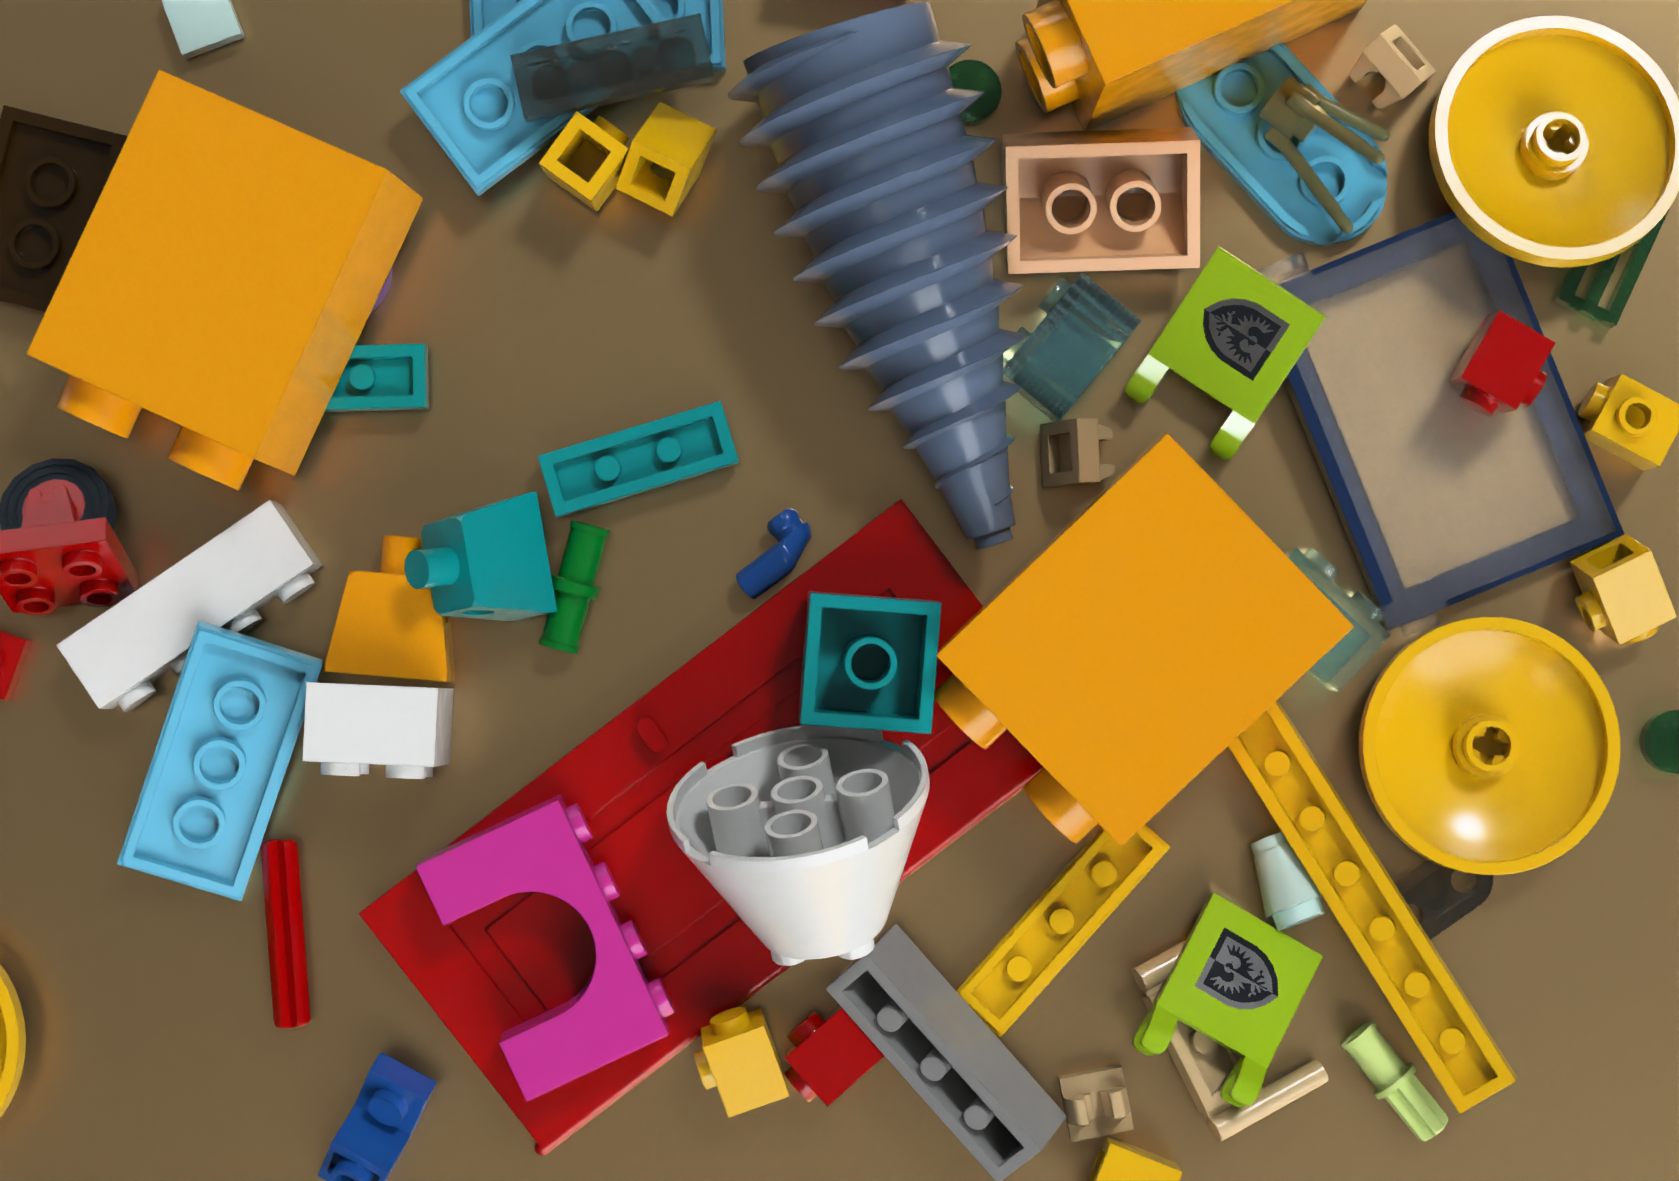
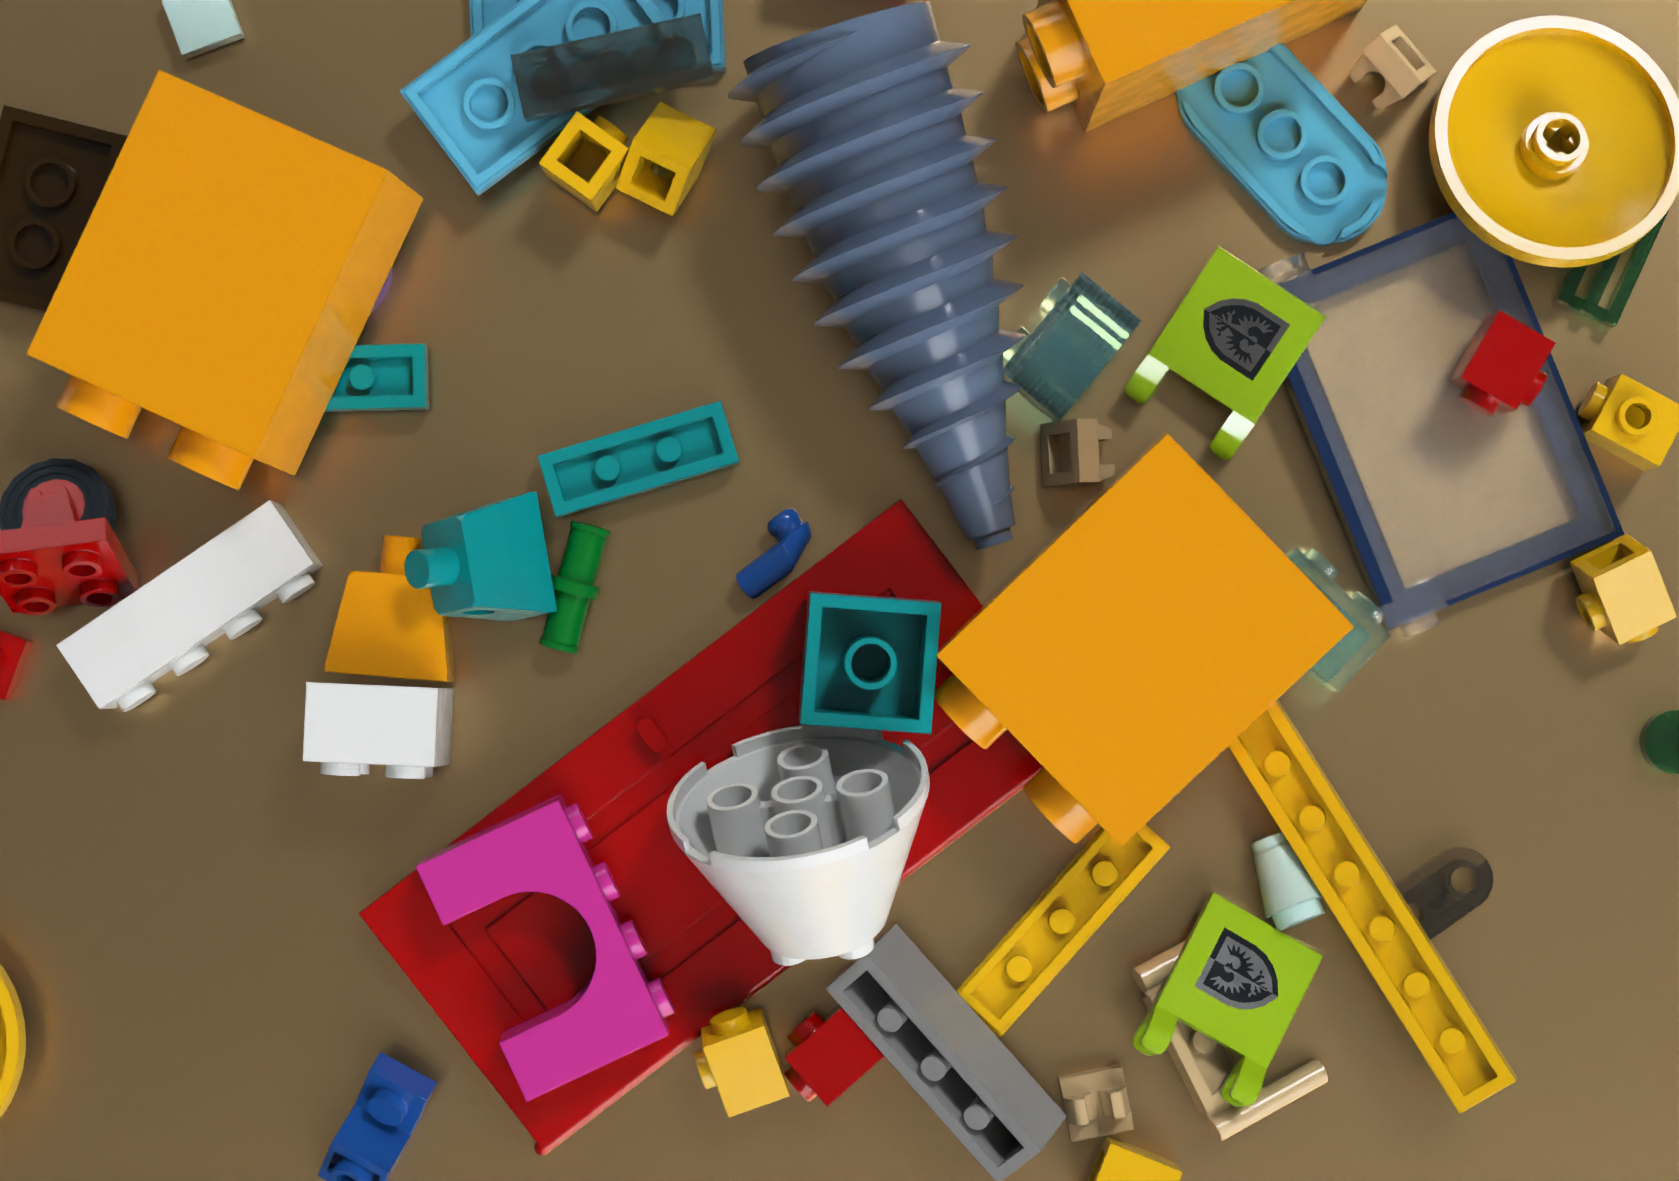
(219, 761): medium azure tile -> none
(285, 933): red axle -> none
(980, 77): clear green tile -> none
(1102, 200): light nougat slope -> none
(1298, 112): olive plant -> none
(1395, 1081): yellowish green axle -> none
(1489, 746): yellow dish -> none

